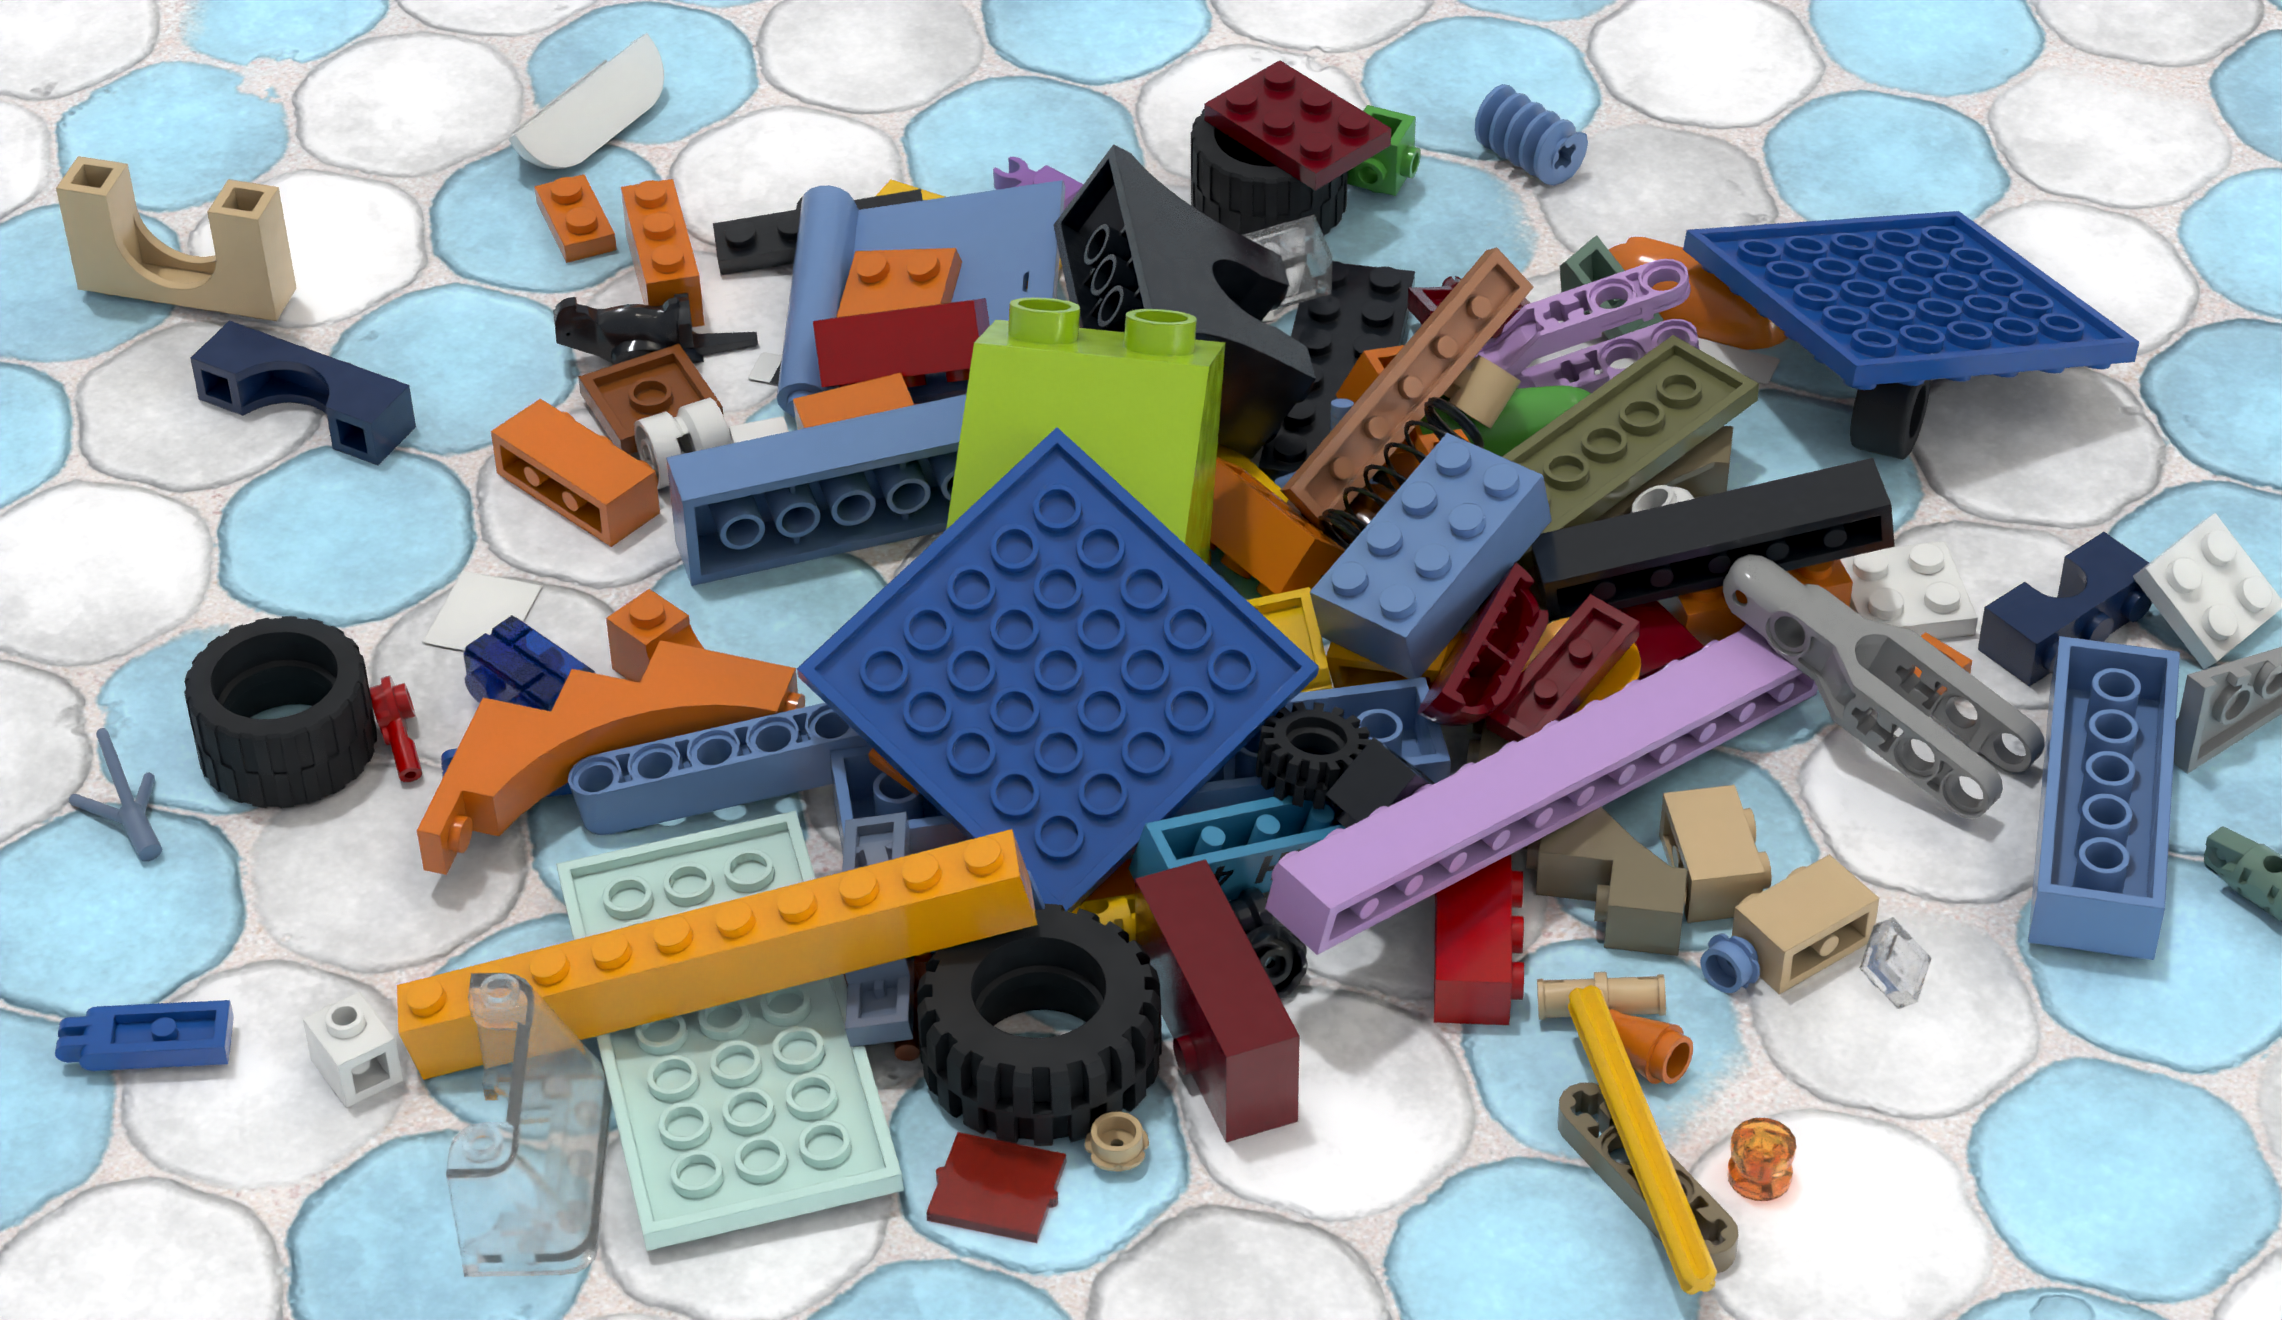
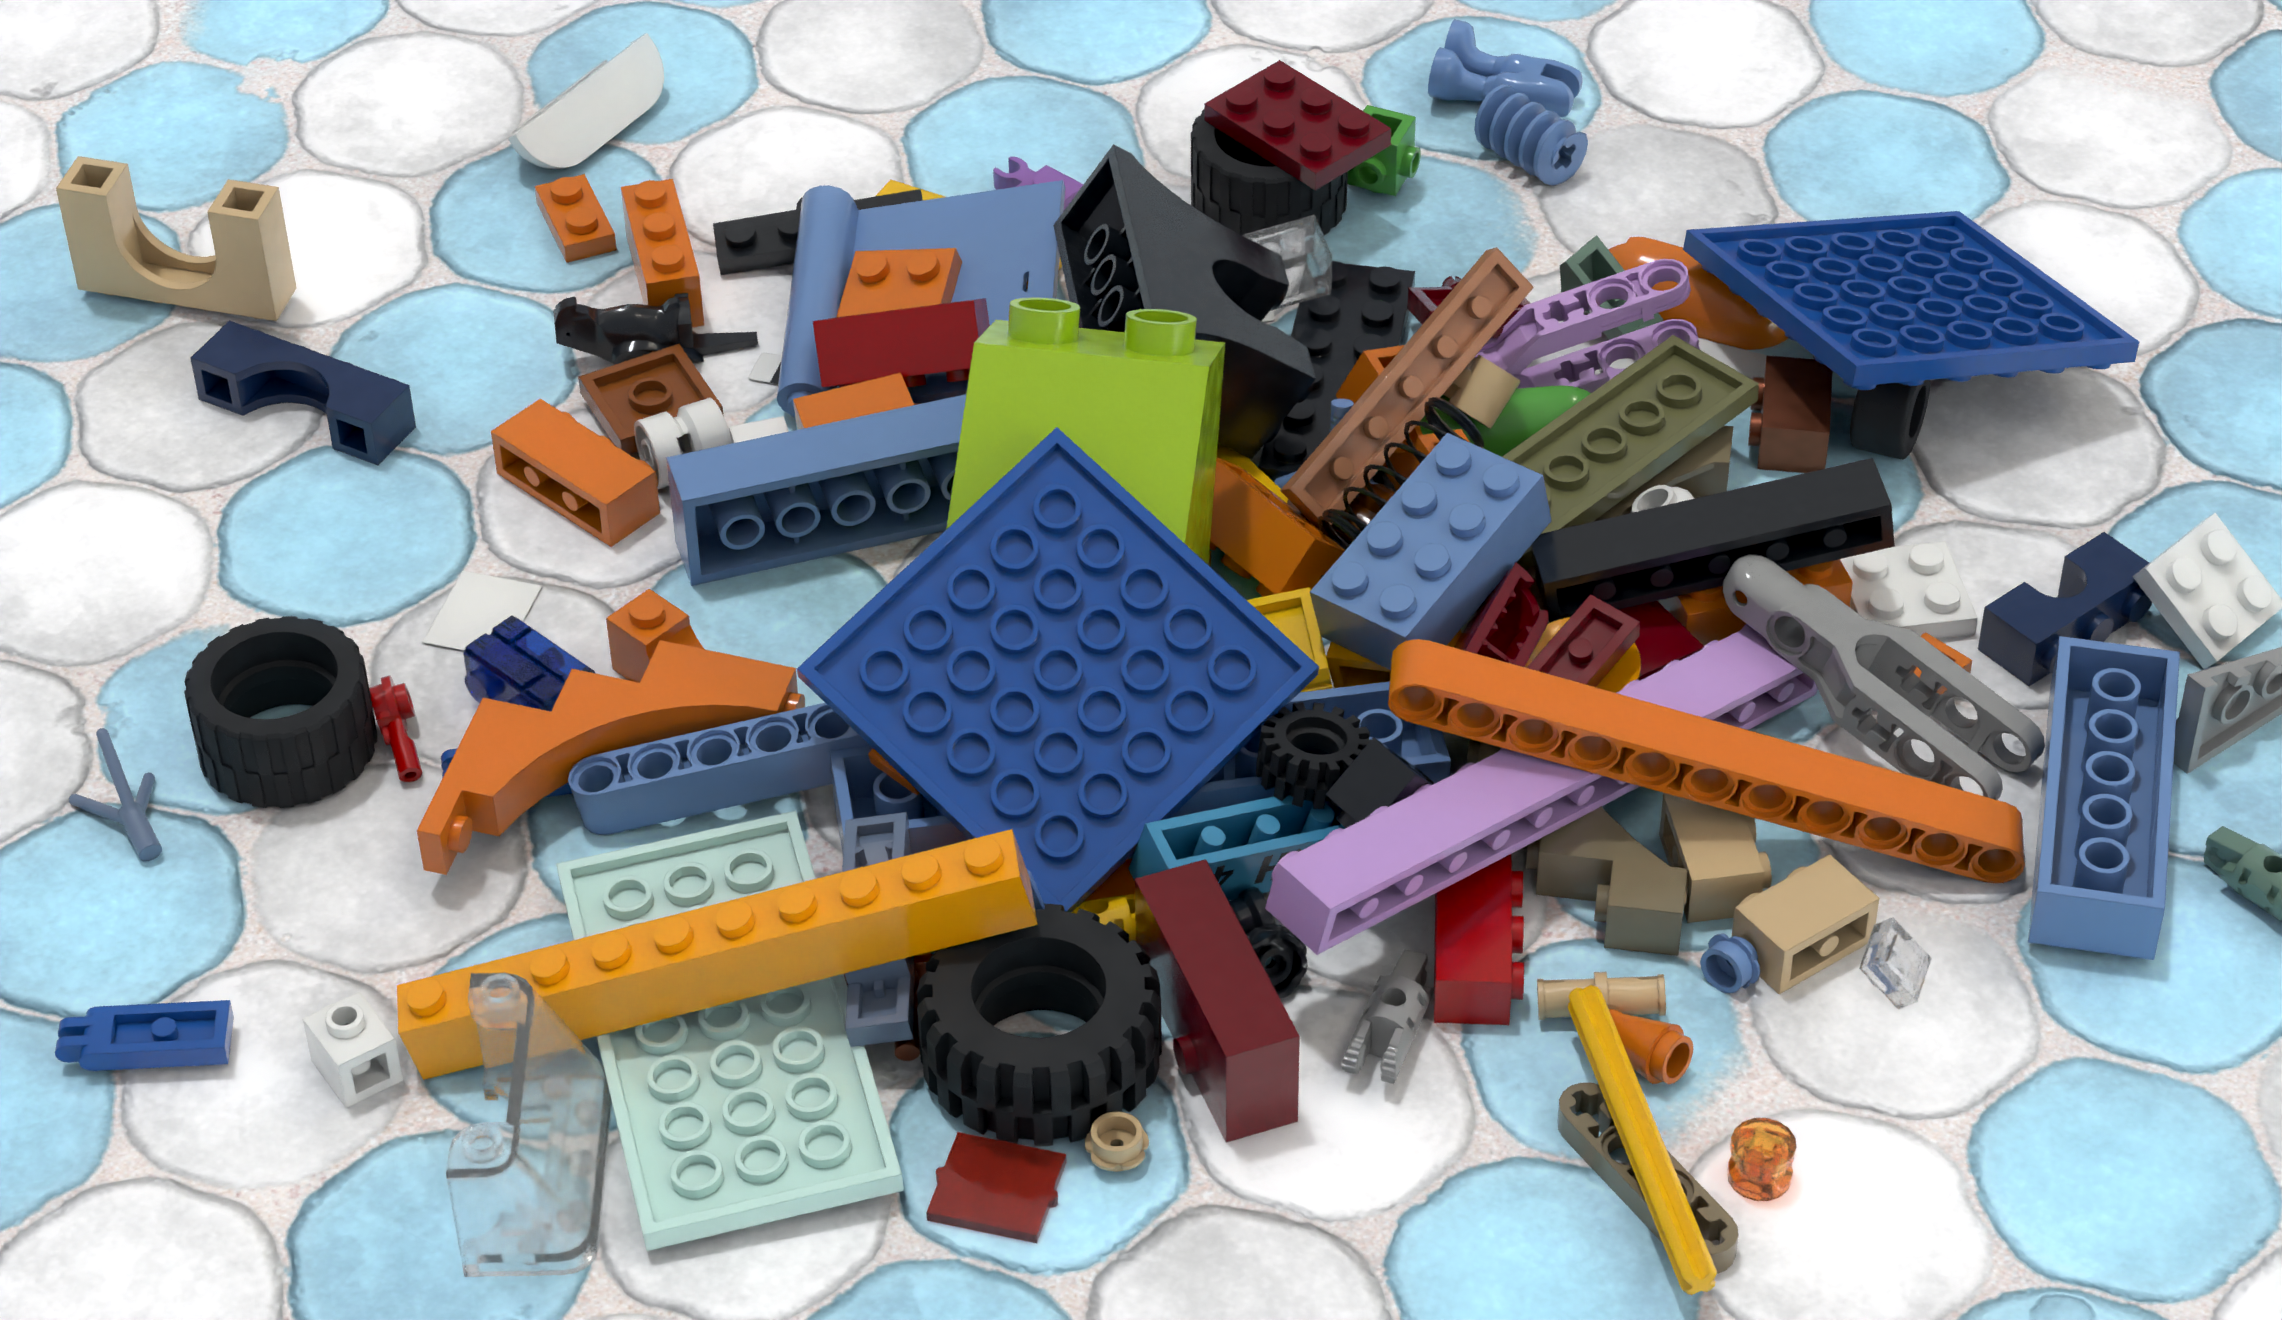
(1391, 1017): none -> light grey hinge
(1469, 74): none -> medium blue piece
(1705, 761): none -> orange beam
(1793, 415): none -> copper brick

